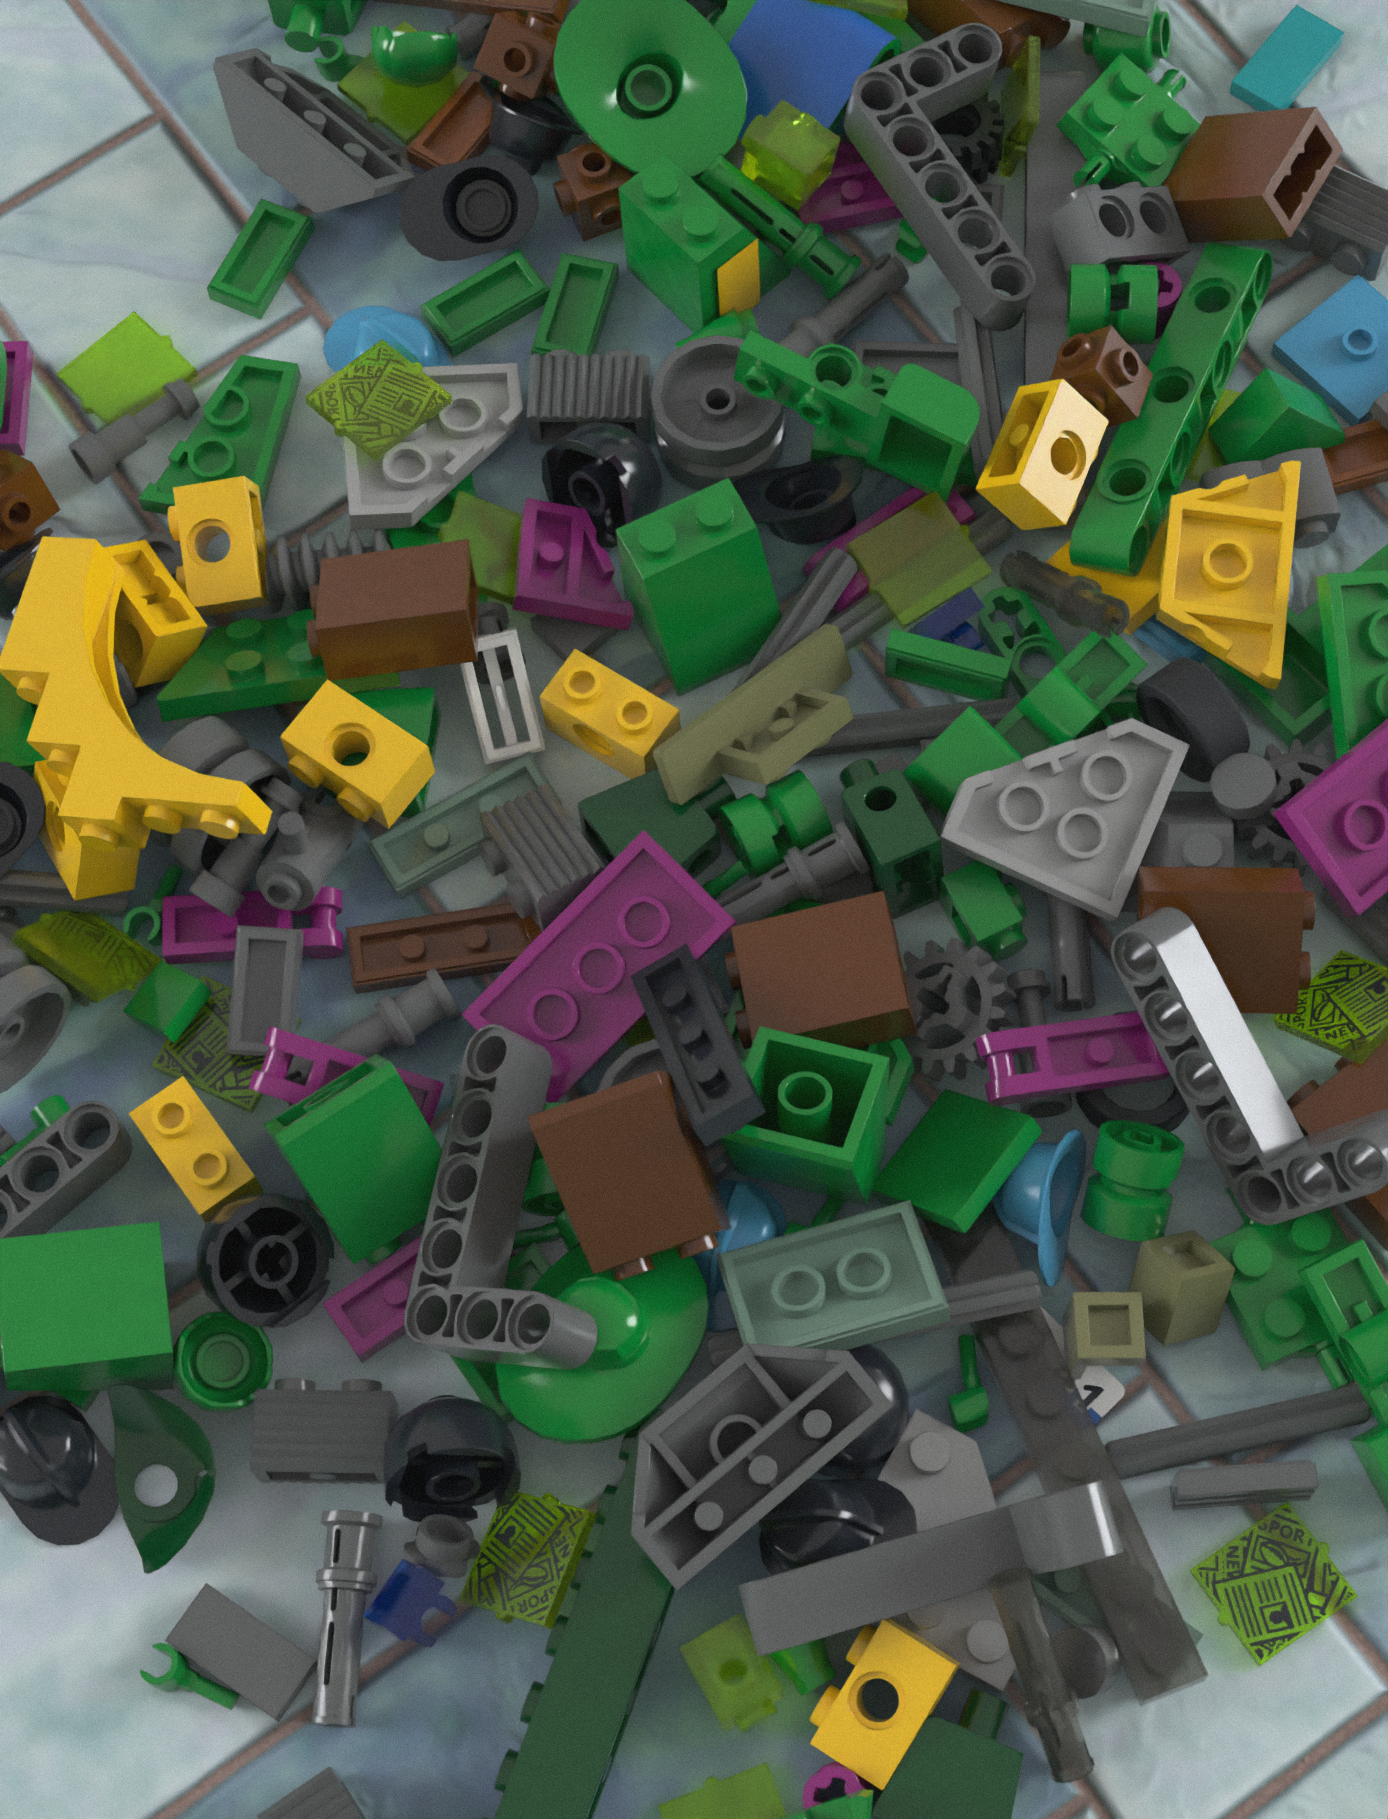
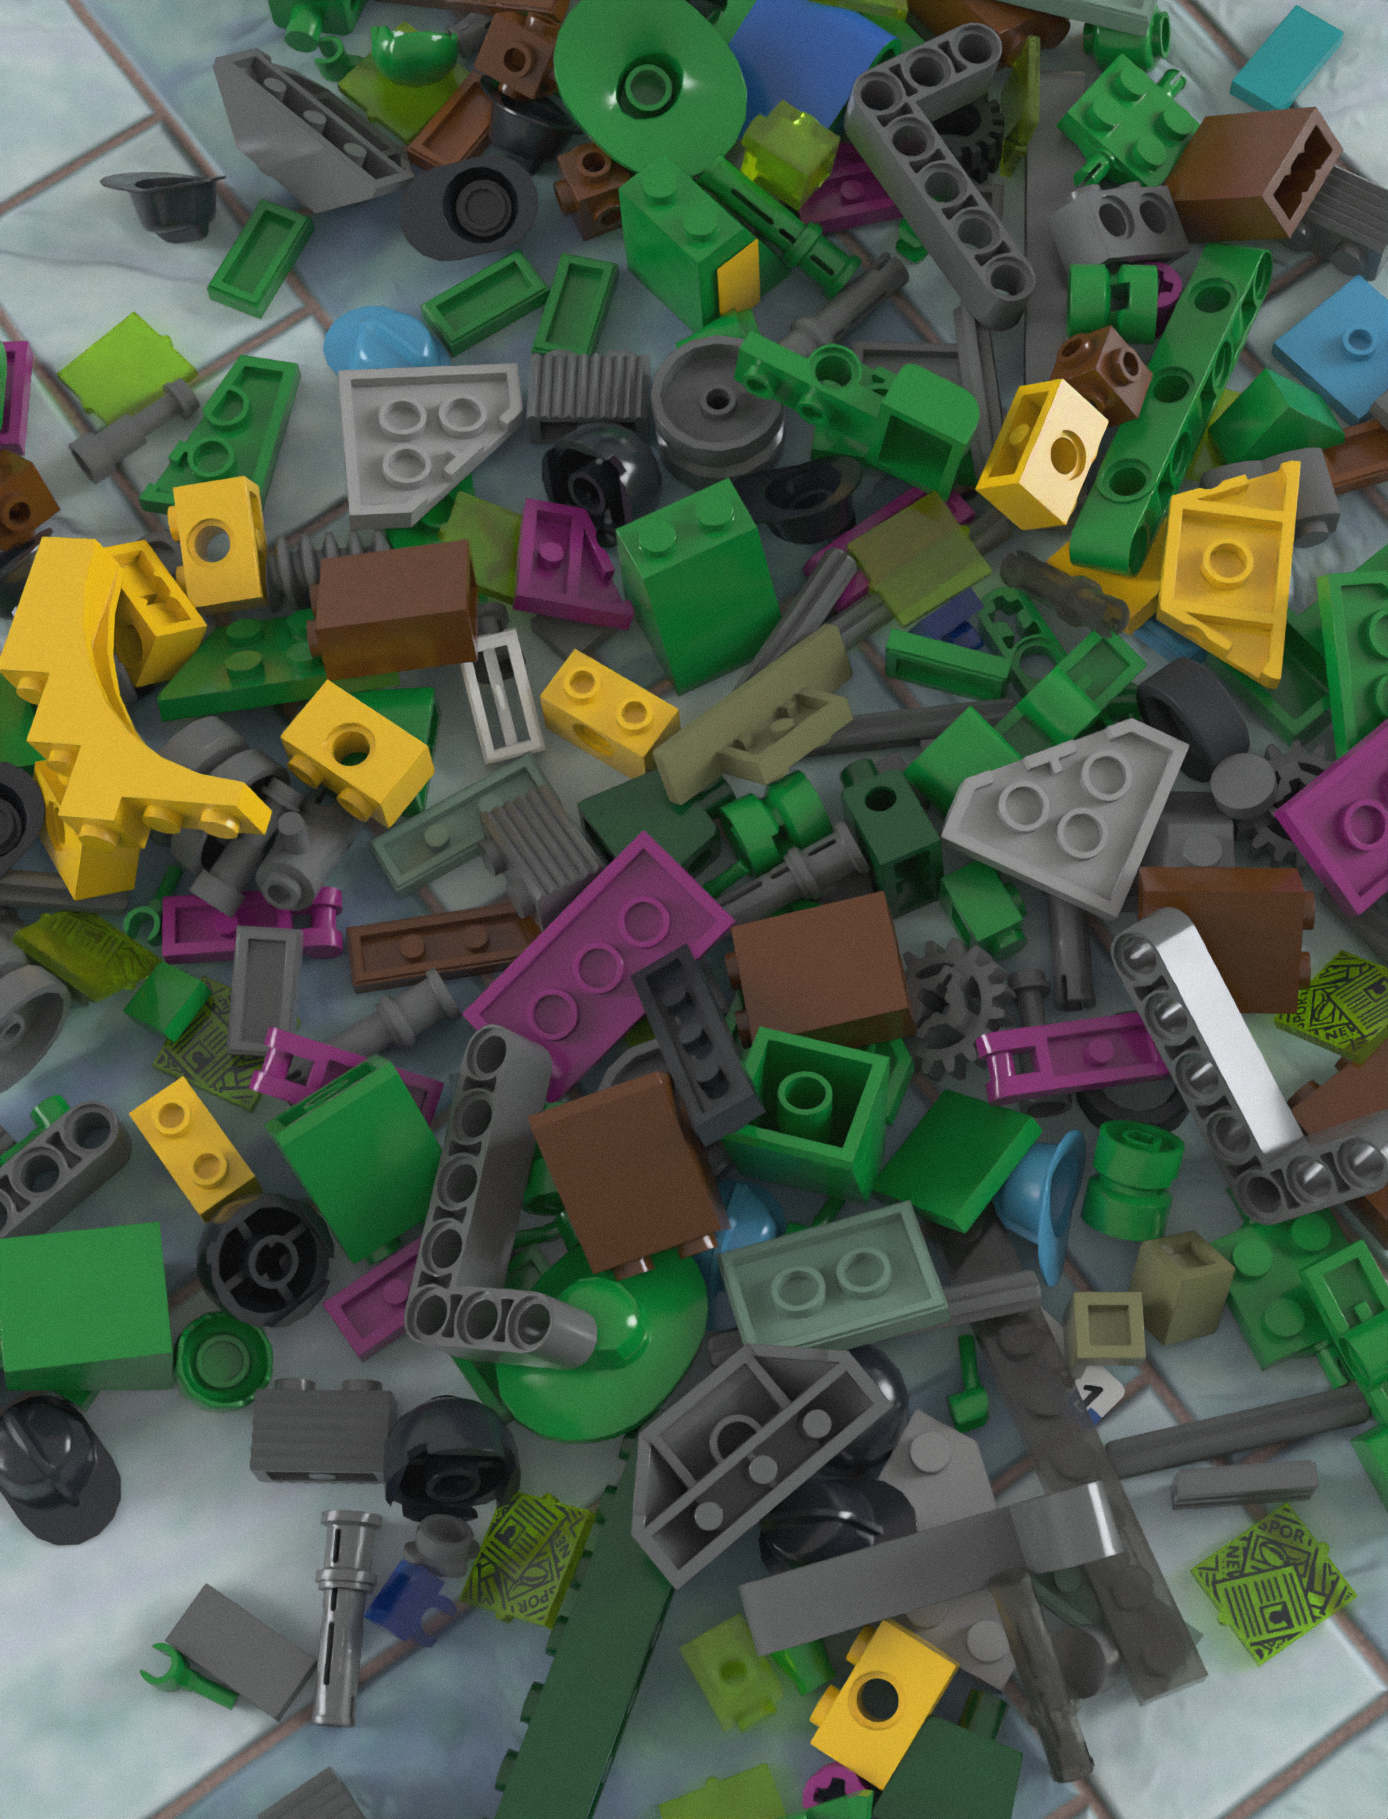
(155, 1433): dark green piece -> none
(170, 203): none -> black piece
(378, 399): clear neon green piece -> none

